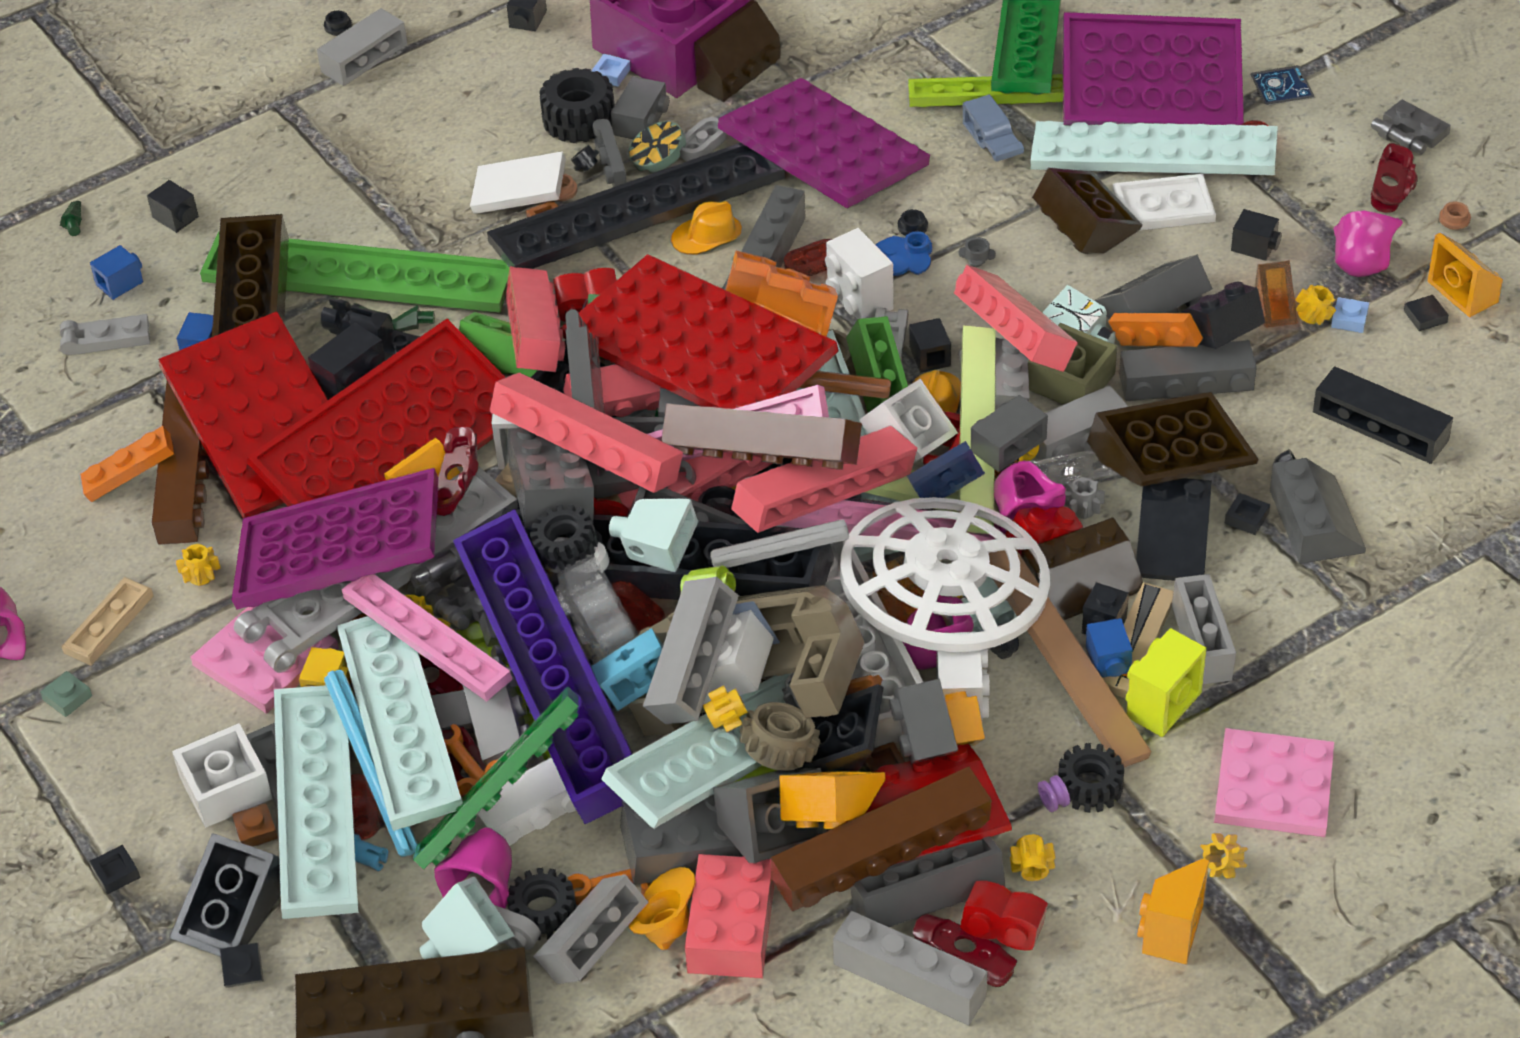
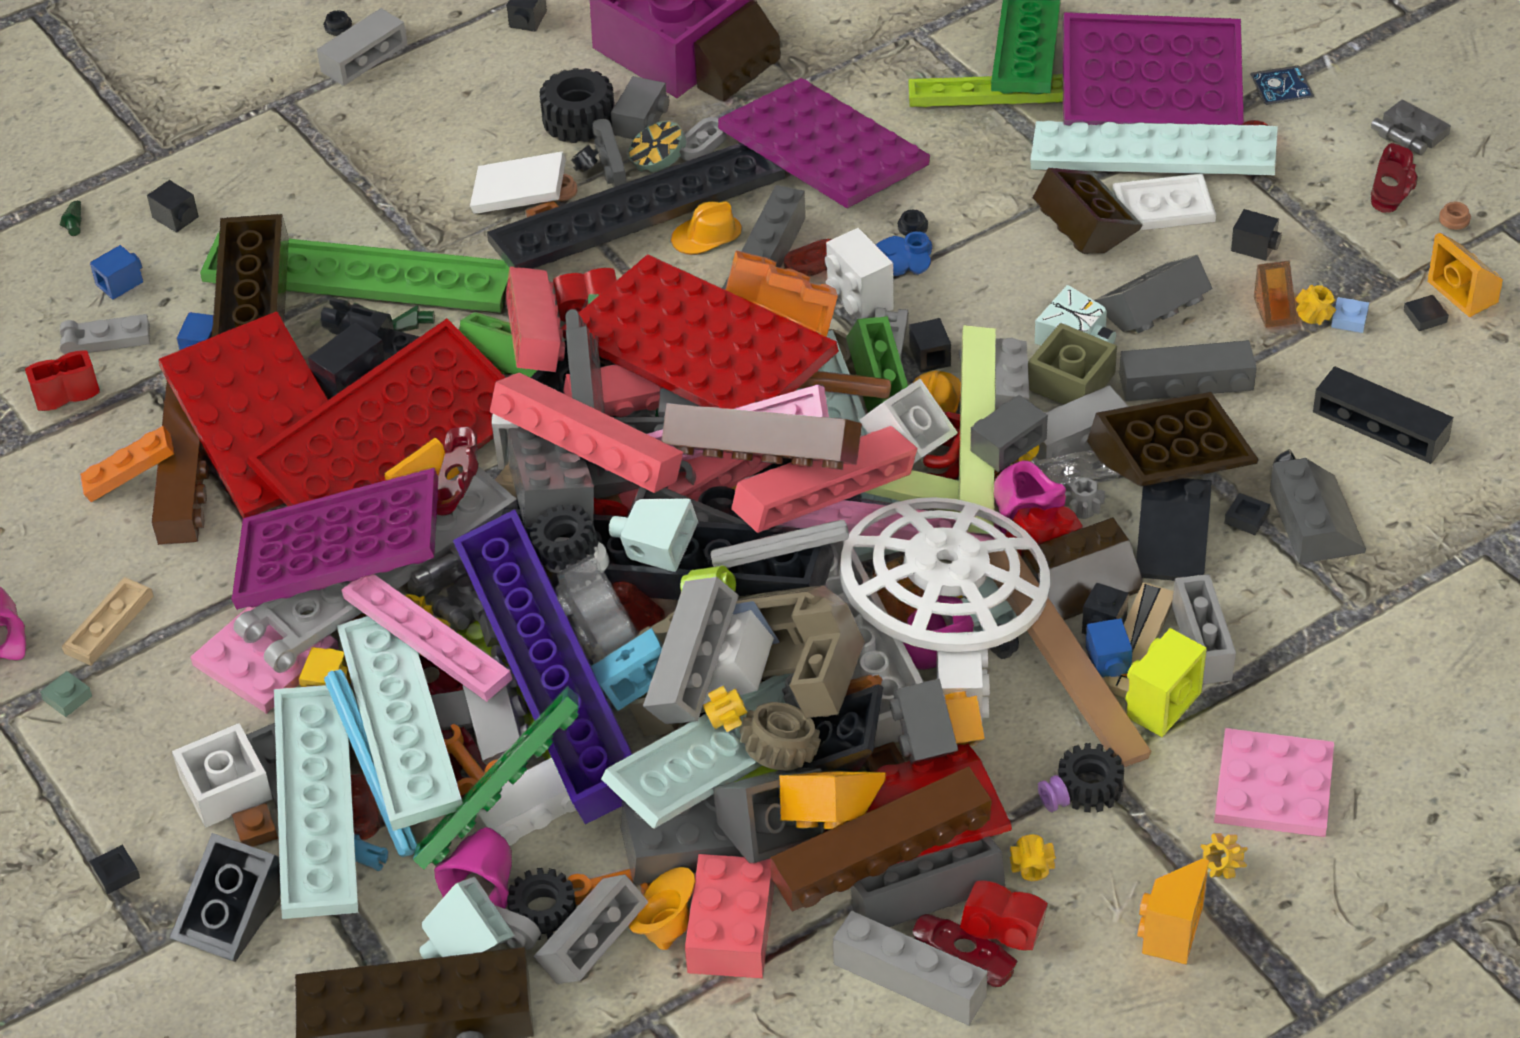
(62, 380): none -> red brick
(198, 564): yellow gear -> none
(241, 965): black plate -> none
(613, 67): light blue plate -> none
(946, 473): dark blue bracket -> none
(977, 251): dark grey plate -> none
(991, 128): sand blue piece -> none
(1015, 318): coral brick -> none
(1155, 329): orange plate -> none
(1227, 314): black slope -> none
(1364, 242): dark pink piece -> none

